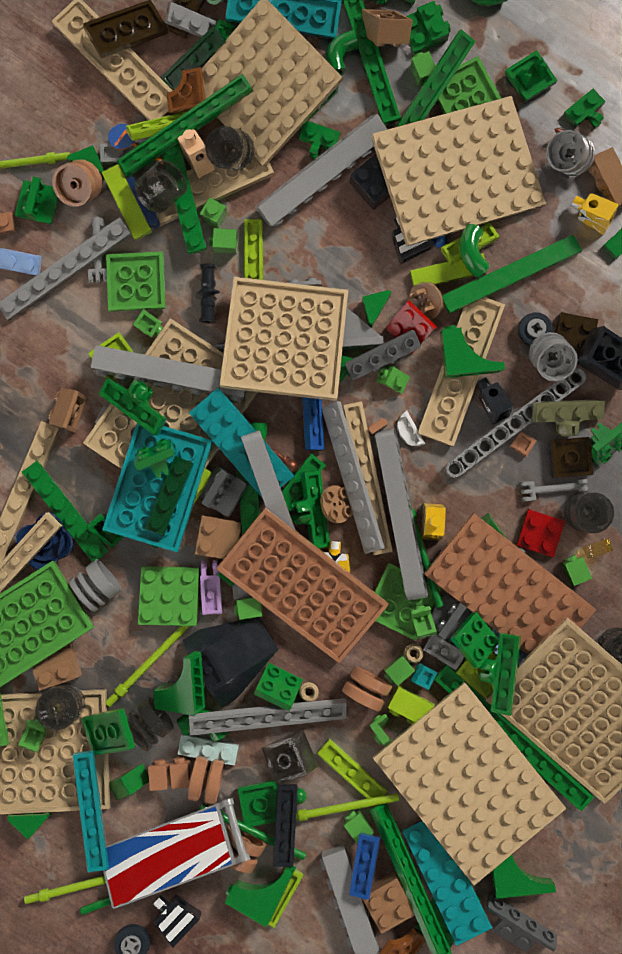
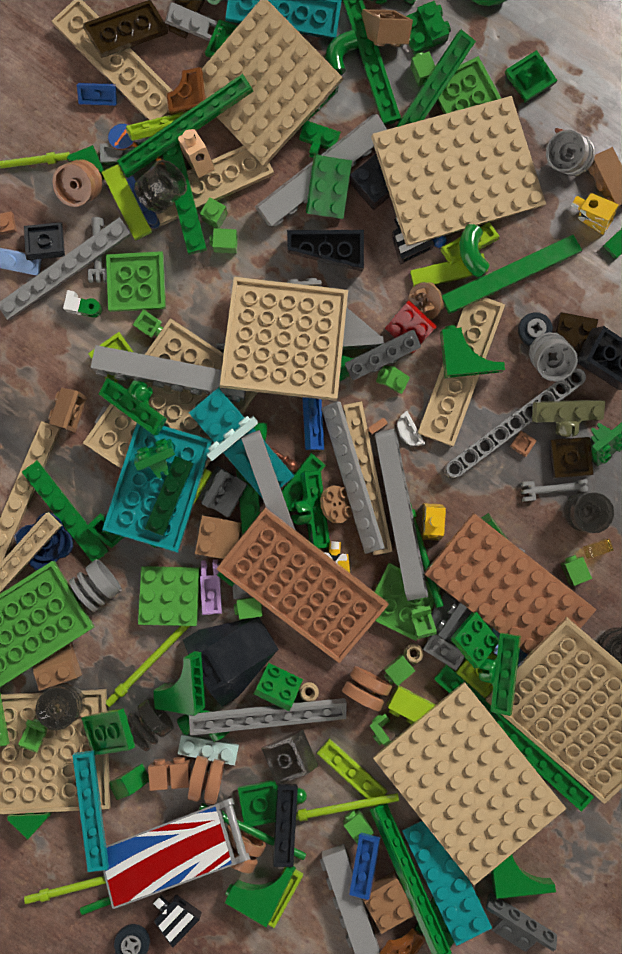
(37, 201): green bracket -> none
(44, 241): none -> black tile
(80, 306): none -> leg
(96, 94): none -> blue plate
(195, 56): dark green plate -> none
(207, 293): black piece -> none
(220, 145): clear smoke wheel -> none
(231, 437): none -> light aqua plate
(253, 249): lime tile -> none
(328, 186): none -> green plate
(334, 247): none -> black wedge
(374, 304): green slope -> none
(424, 676): teal tile -> none
(494, 401): black torso -> none
(540, 533): red plate -> none
(585, 109): green plate -> none

